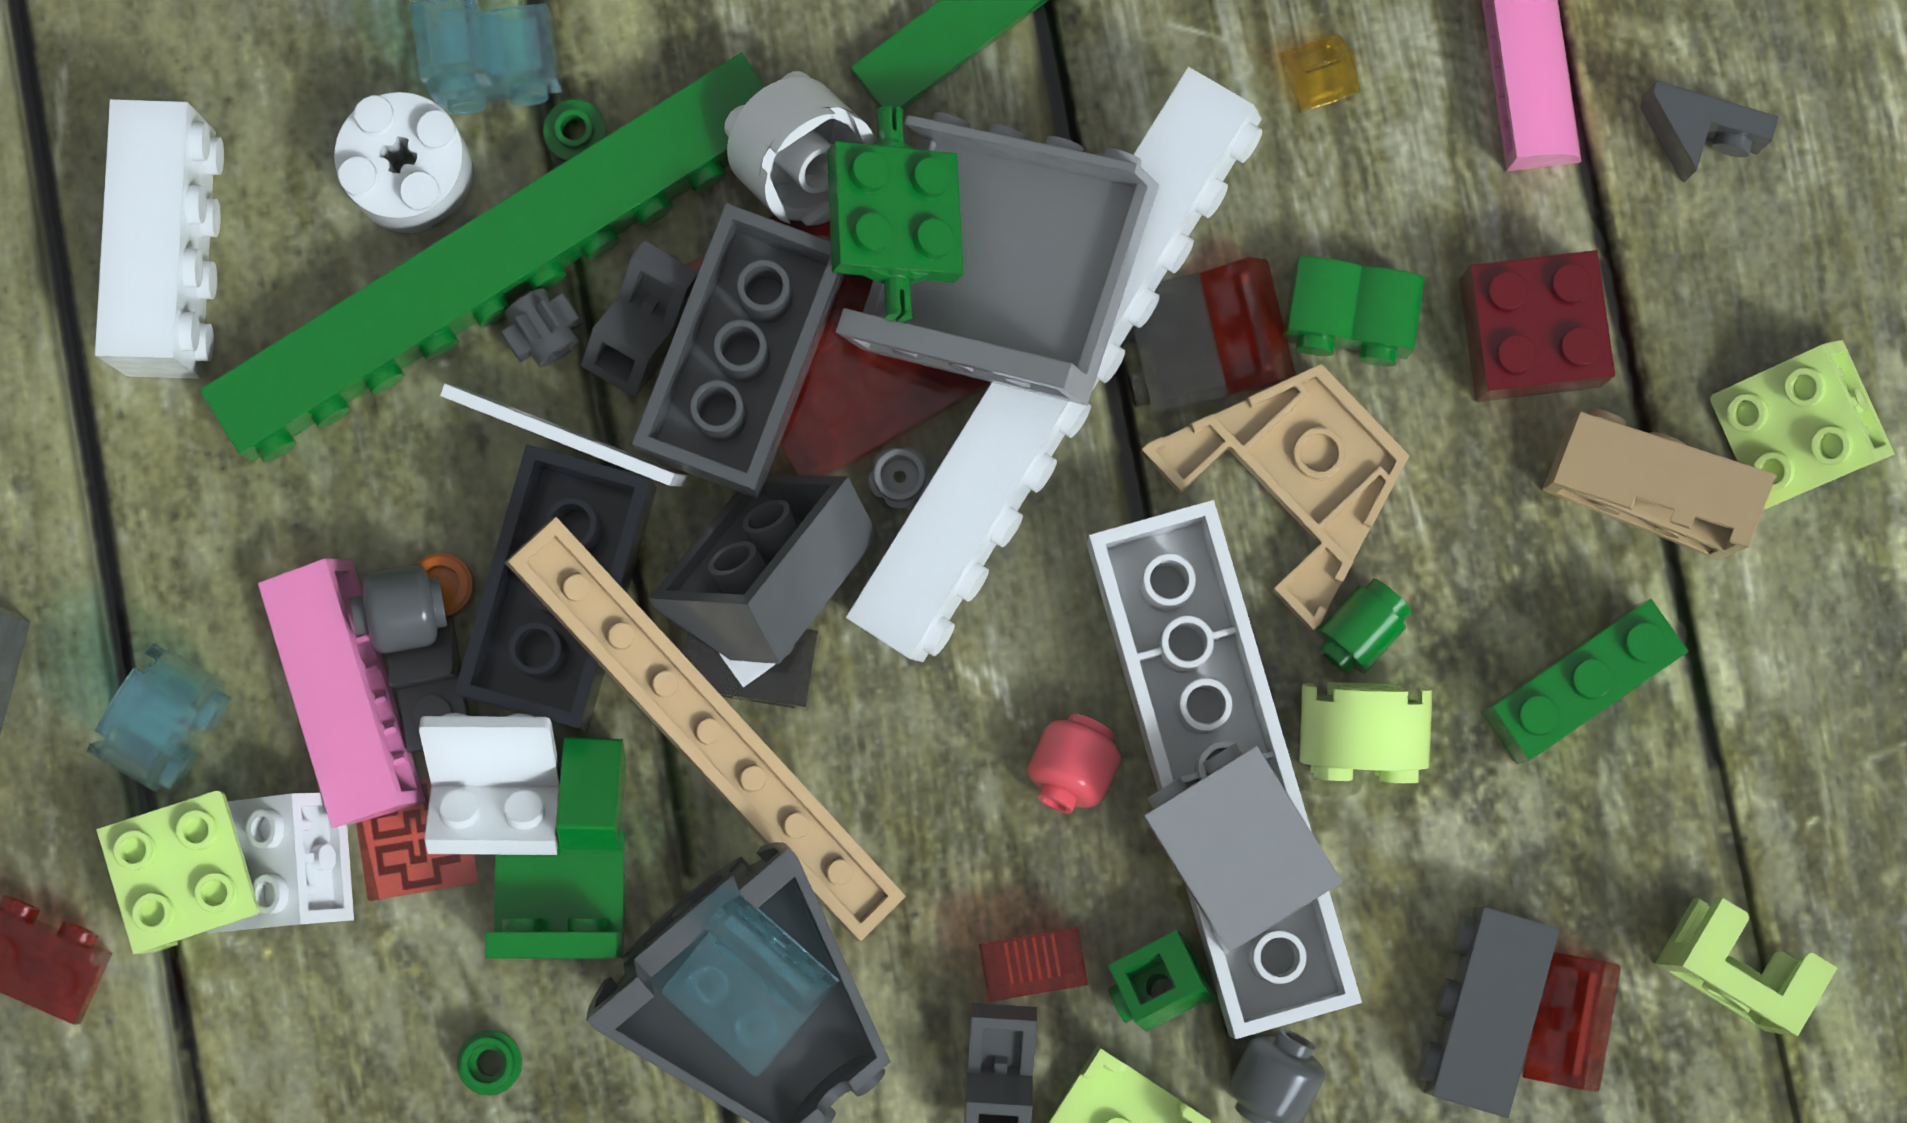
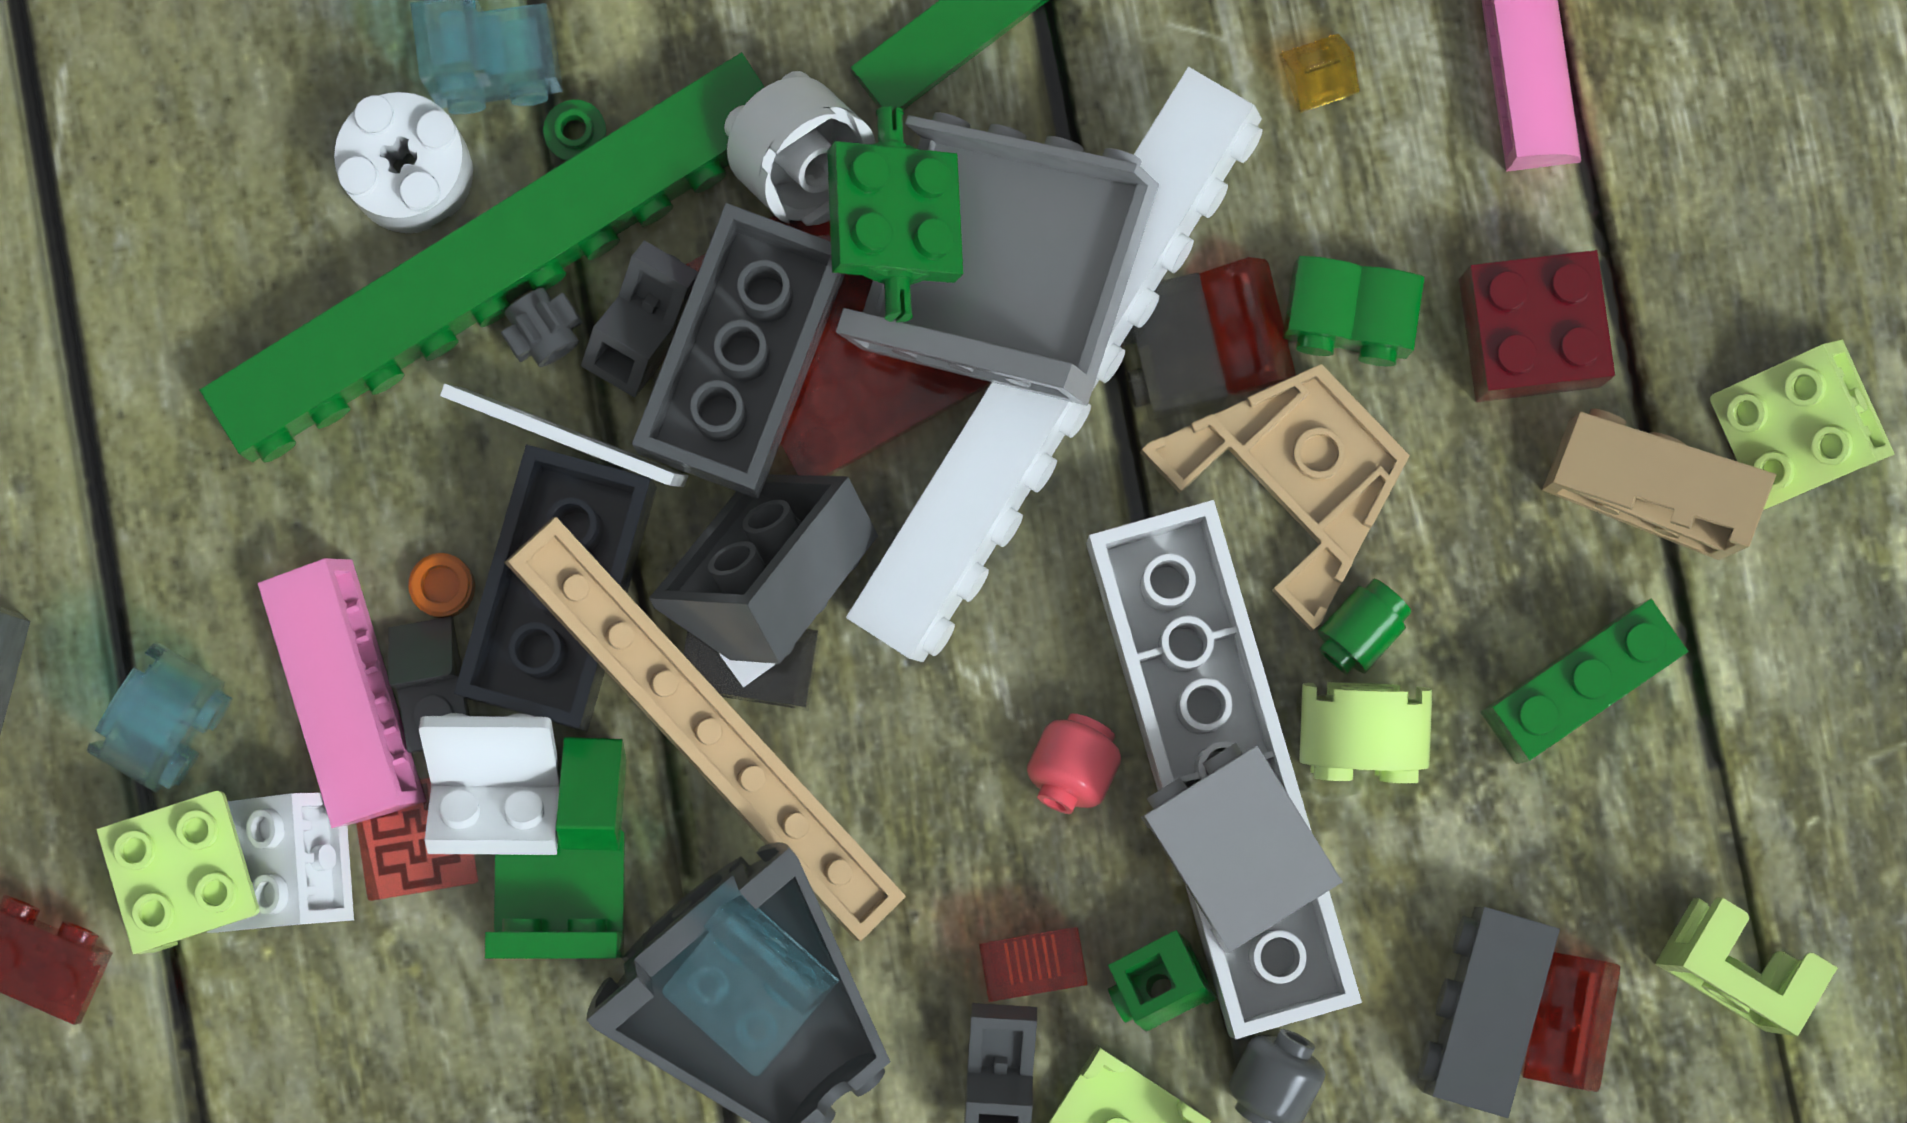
(158, 240): white brick -> none
(399, 608): dark grey head -> none
(470, 1069): green plate -> none
(882, 477): light grey plate -> none
(1688, 119): dark grey slope -> none

